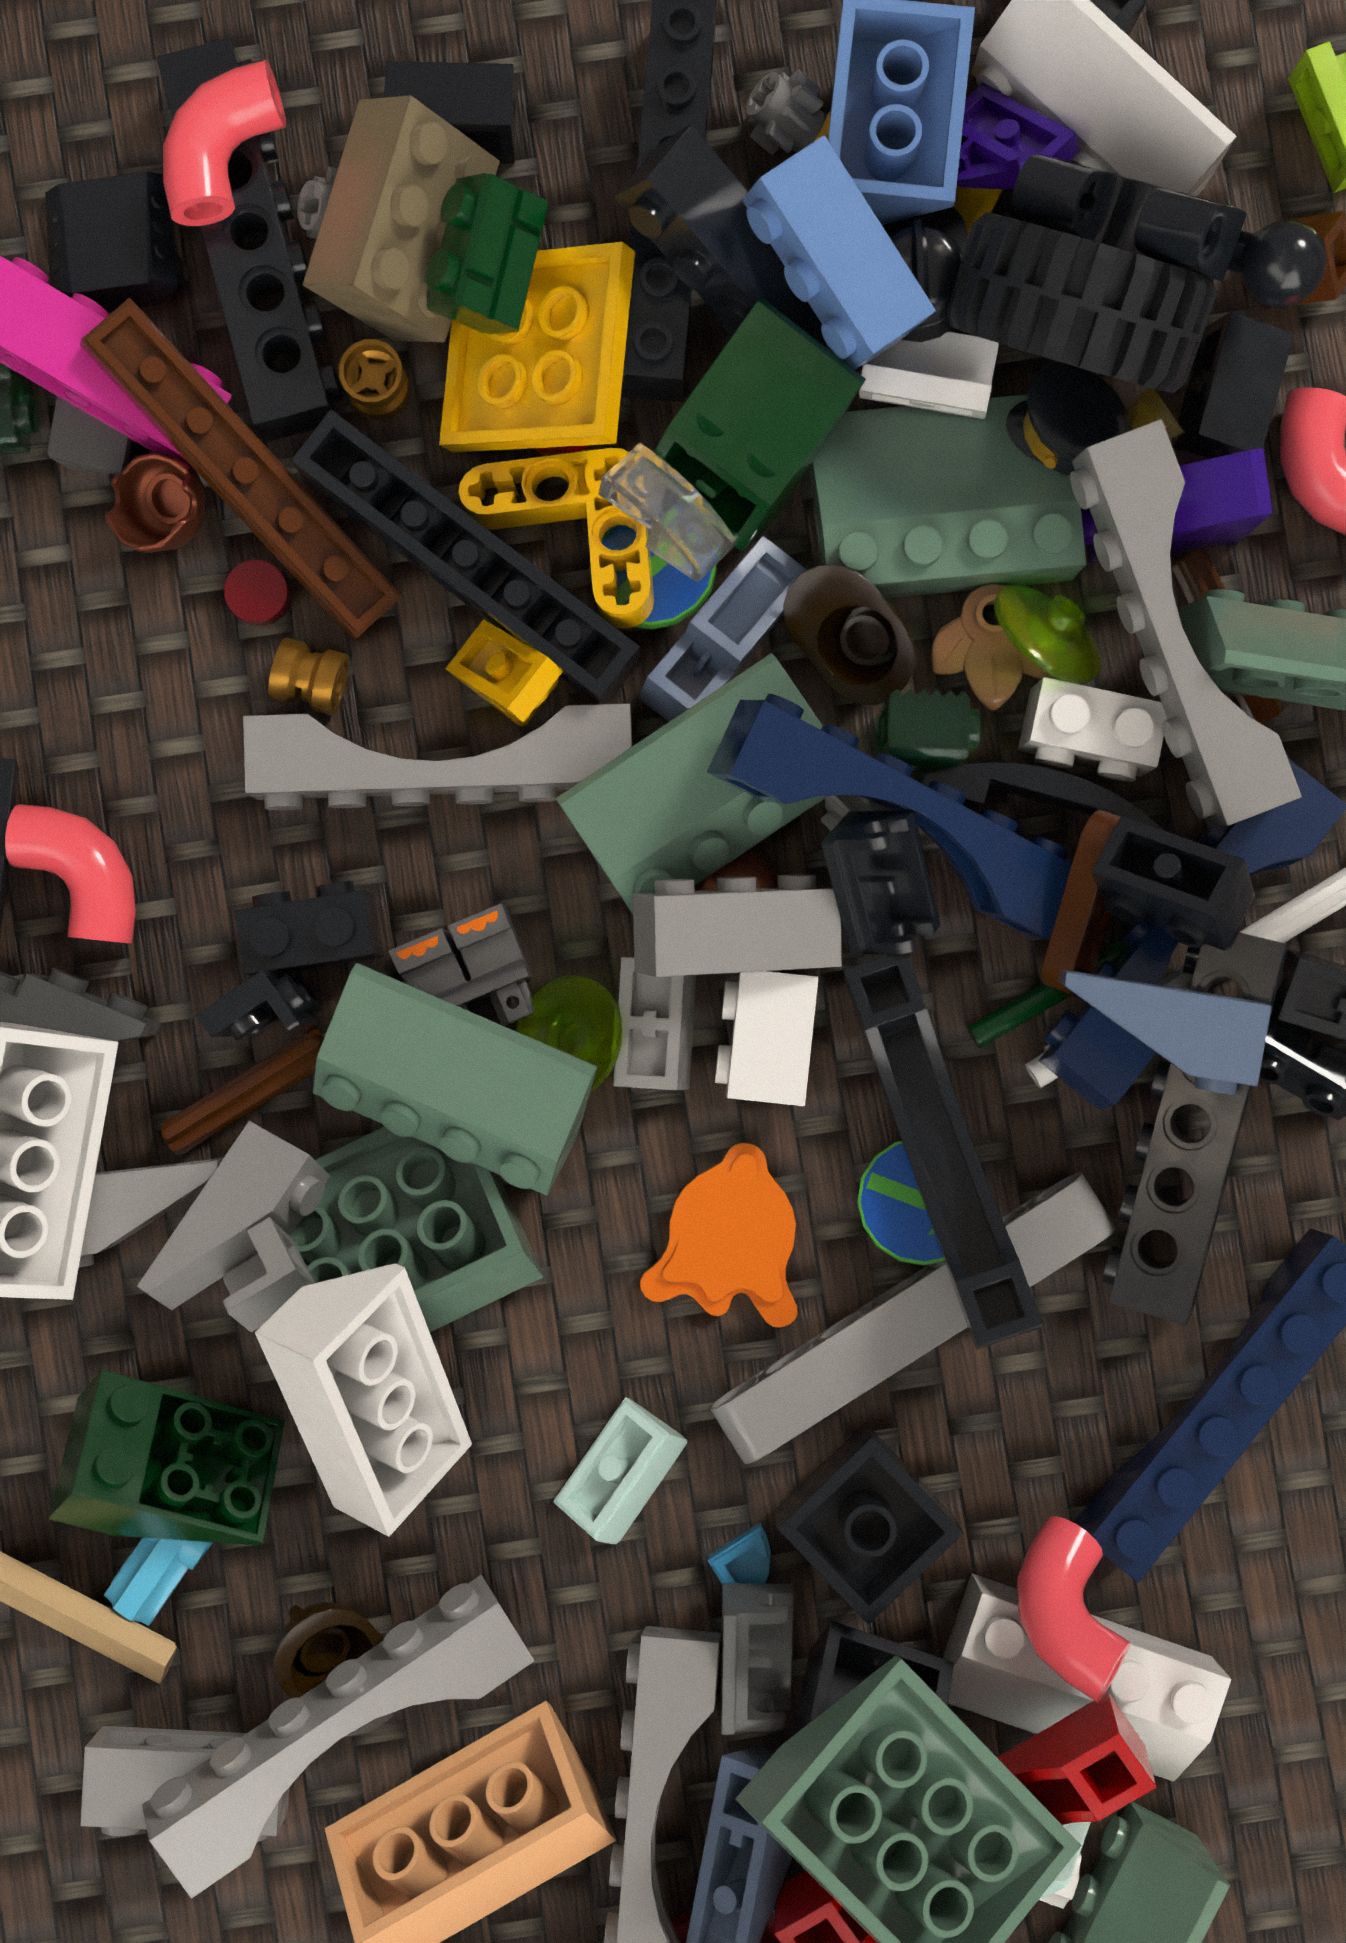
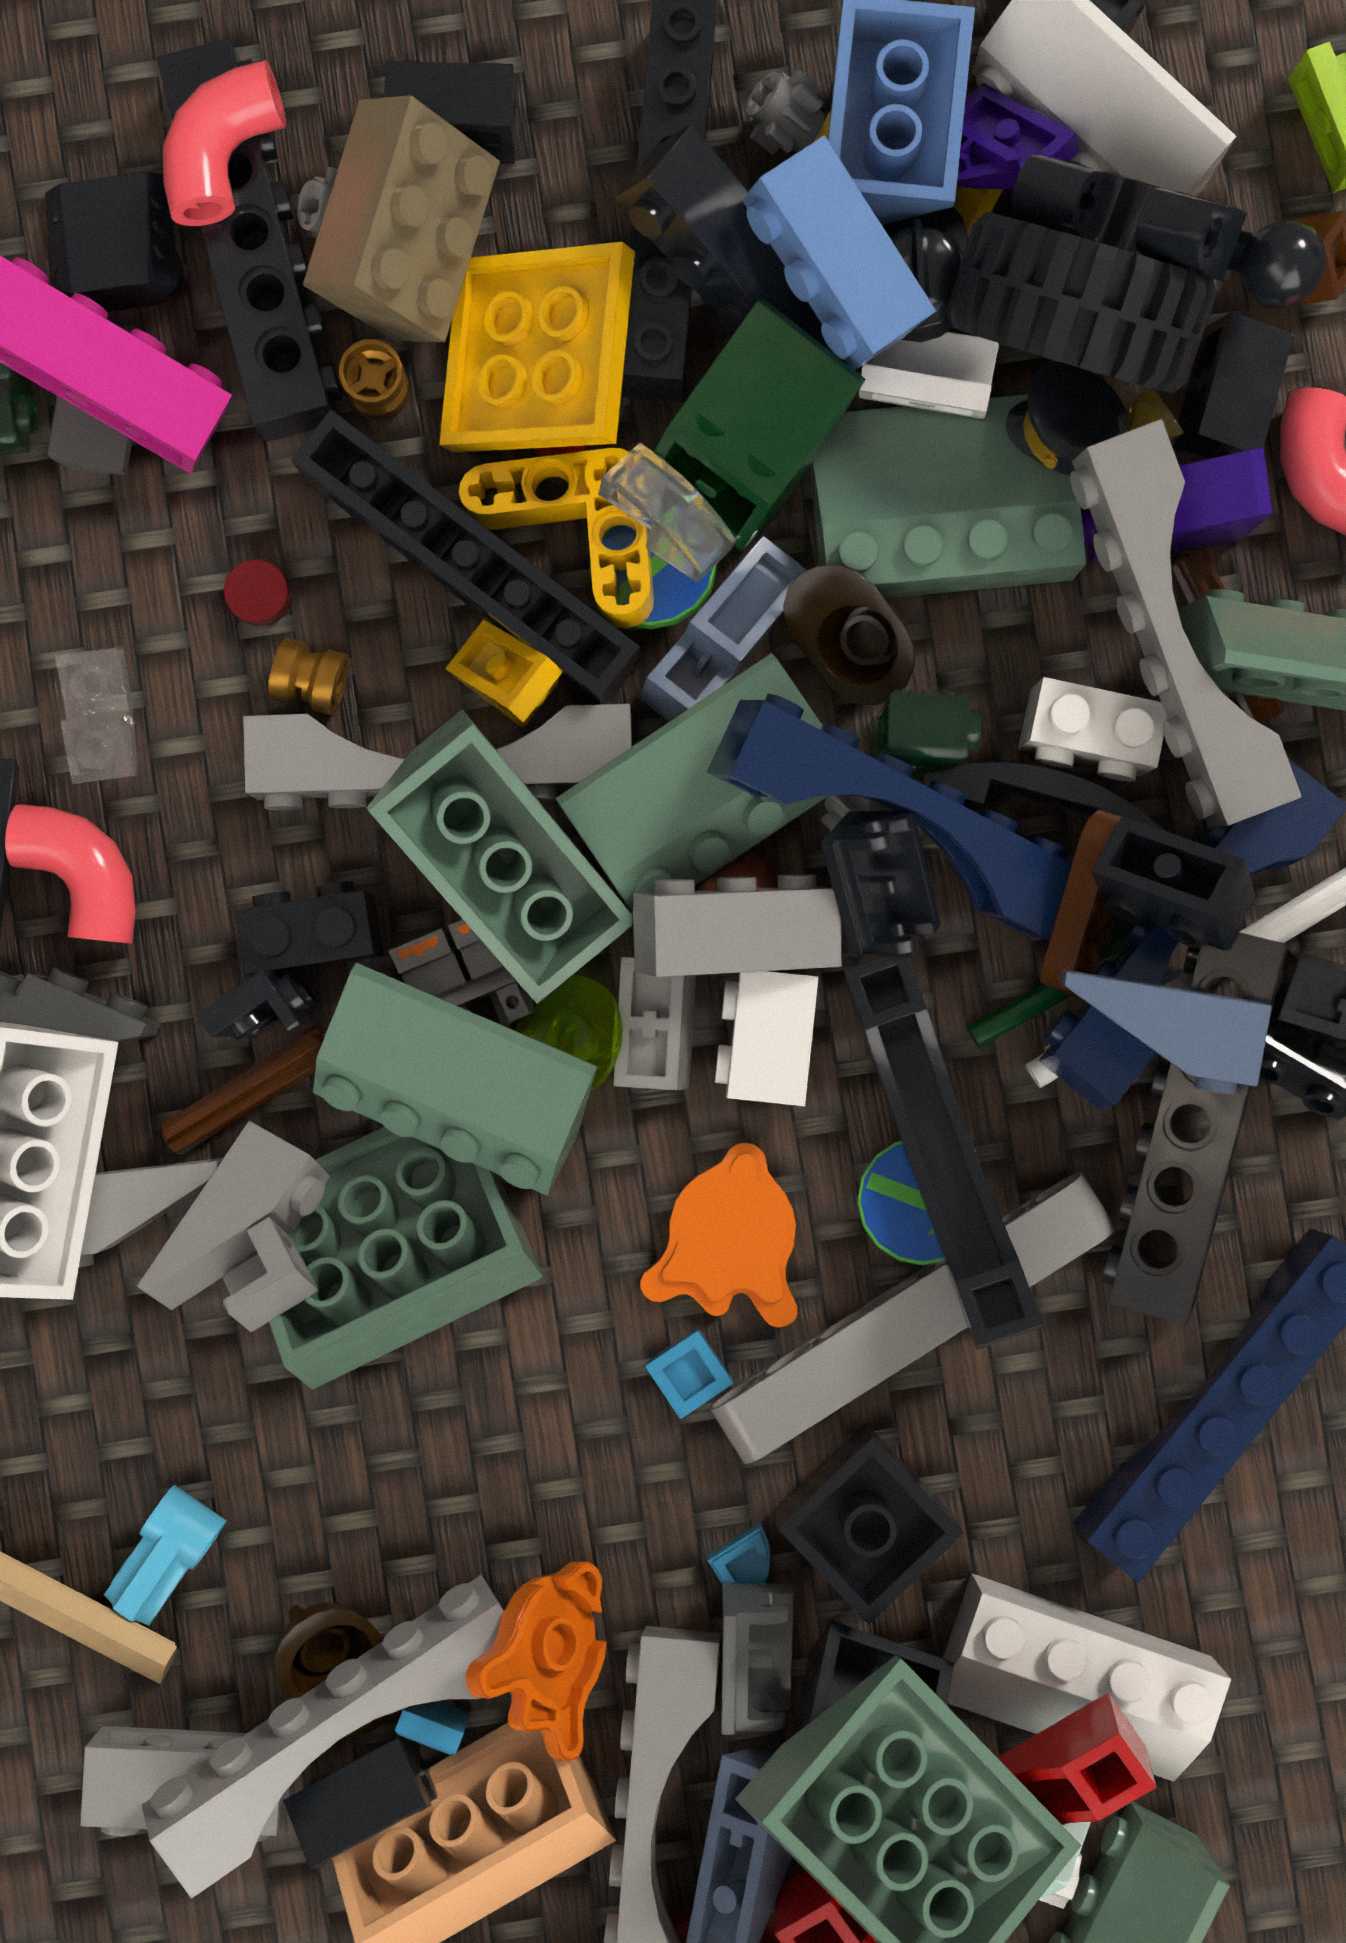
(98, 714): none -> clear slope
(157, 503): copper hair -> none
(166, 1465): dark green slope -> none
(239, 468): reddish brown tile -> none
(360, 1800): none -> black hinge
(366, 1392): white slope -> none
(434, 1725): none -> dark azure tile
(485, 253): dark green brick -> none
(499, 857): none -> sand green slope
(546, 1657): none -> orange tile
(620, 1472): light aqua slope -> none
(689, 1373): none -> dark azure tile
(982, 651): medium nougat plate -> none
(1049, 632): clear neon green dish -> none
(1055, 1611): coral cylinder -> none

